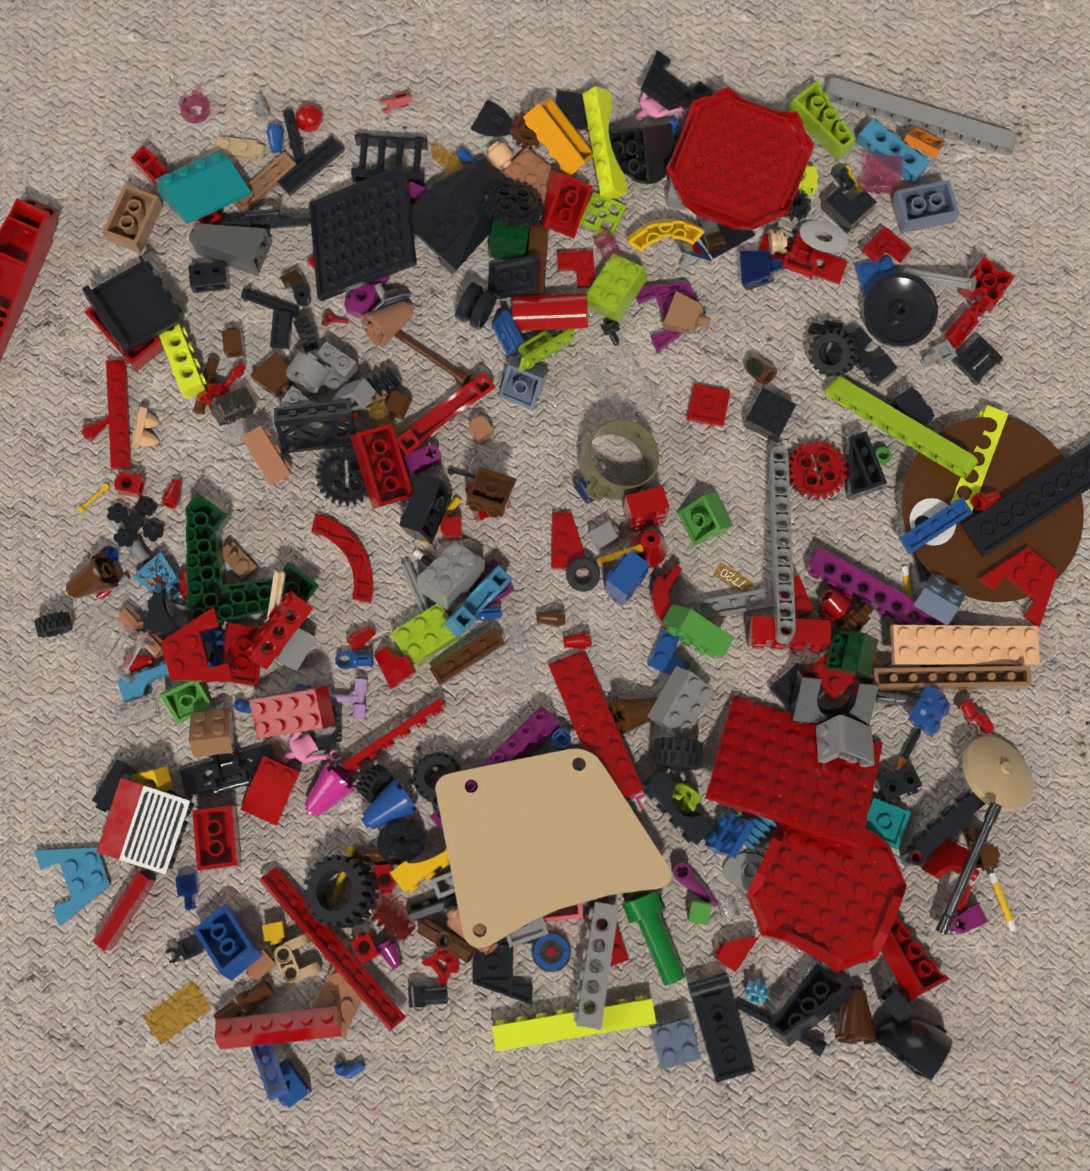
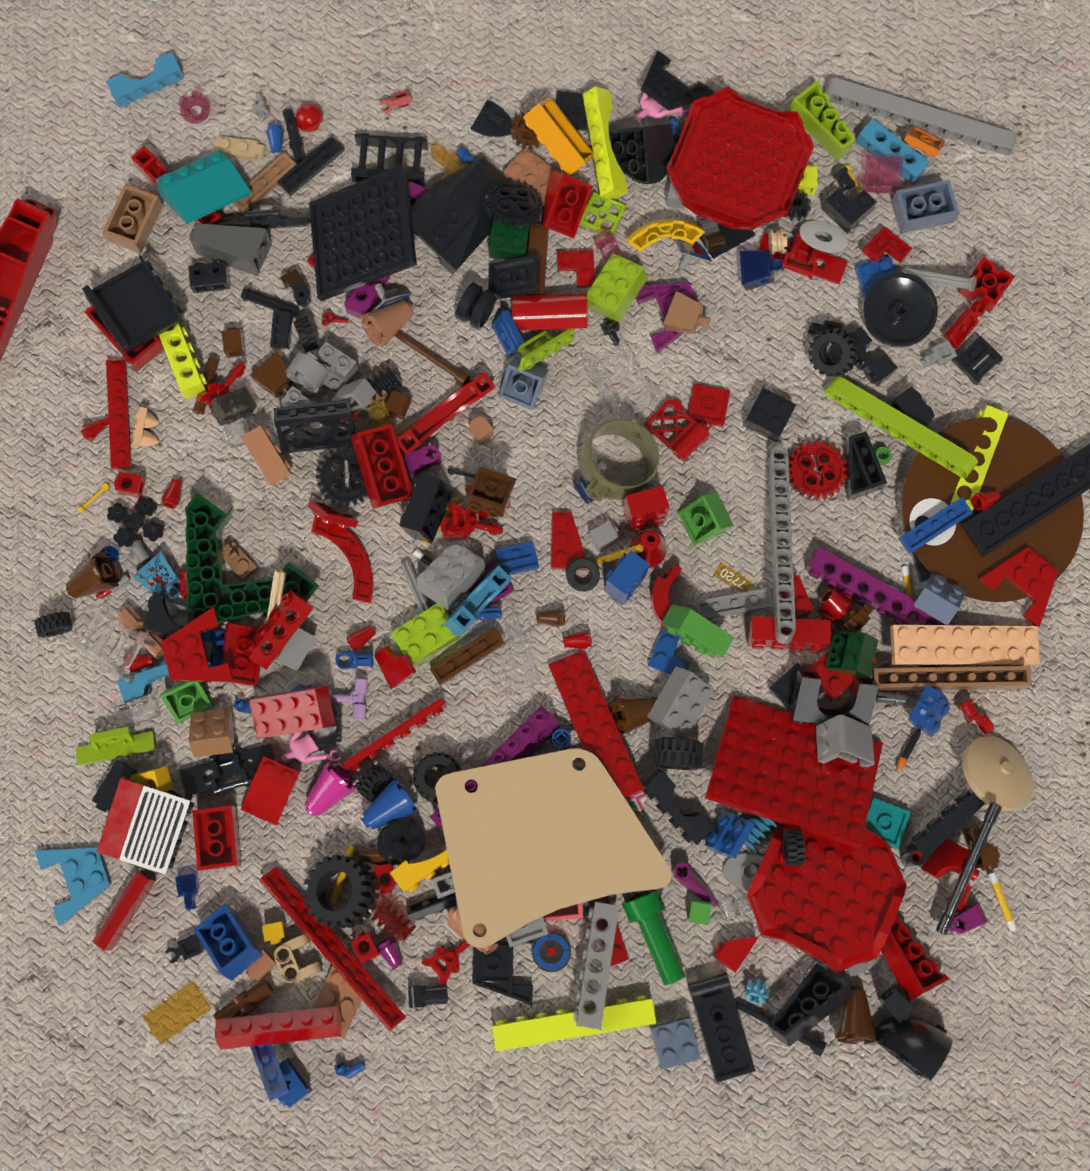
(114, 744): none -> lime bracket
(128, 90): none -> dark azure arch
(331, 516): none -> red plate
(437, 933): reddish brown piece -> none
(469, 522): none -> red piece
(500, 155): light nougat head -> none
(517, 558): none -> blue plate
(688, 439): none -> red piece
(690, 795): lime piece -> none
(760, 369): reddish brown rock -> none
(793, 847): none -> black tyre
(898, 783): black brick -> none

